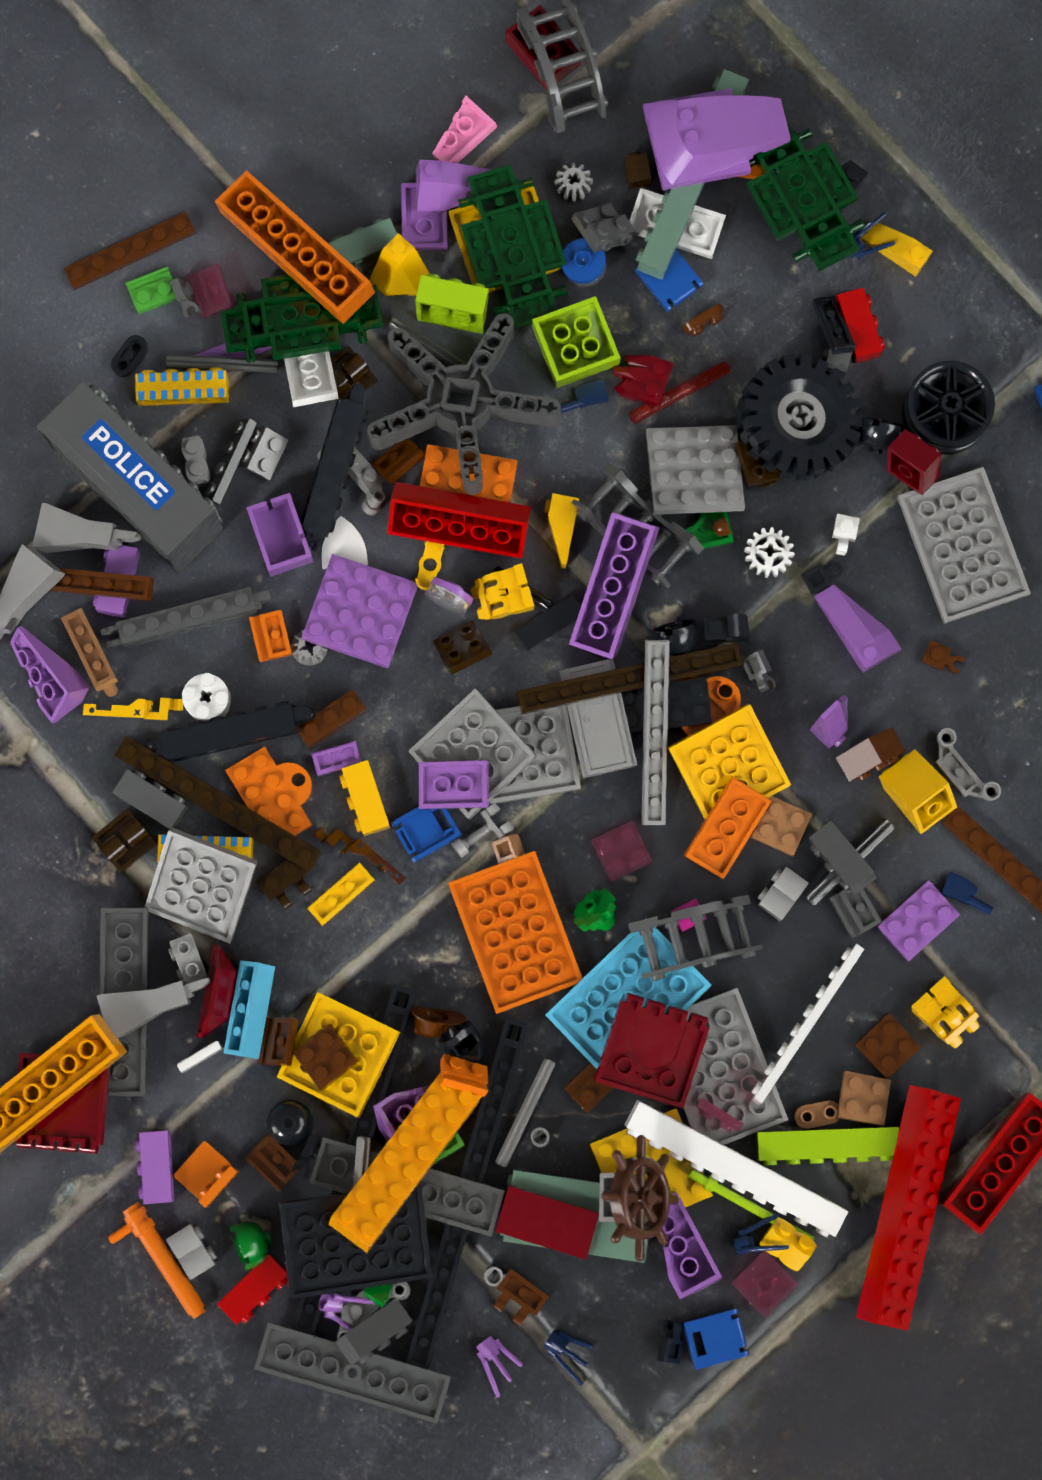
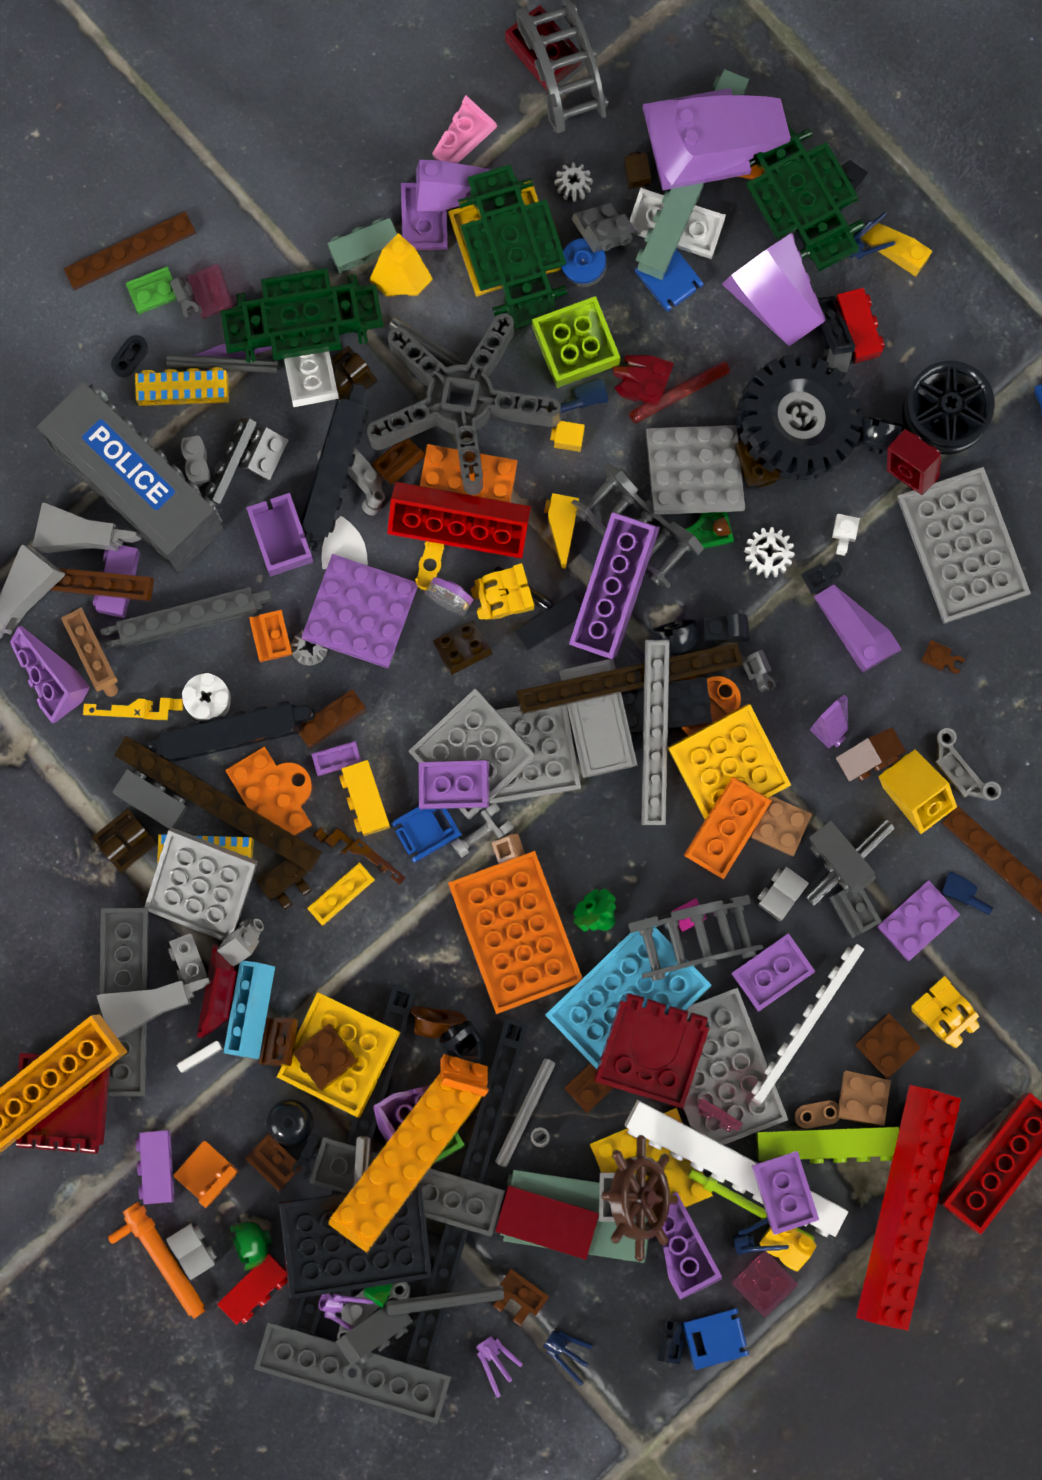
(242, 941): none -> light grey brick
(295, 247): orange brick -> none
(445, 1300): none -> dark grey axle
(452, 303): lime slope -> none
(497, 1277): light grey hinge -> none
(568, 436): none -> yellow brick
(621, 851): clear pink plate -> none
(711, 316): reddish brown plate -> none
(773, 972): none -> medium lavender plate
(778, 291): none -> medium lavender wedge
(785, 1192): none -> medium lavender plate

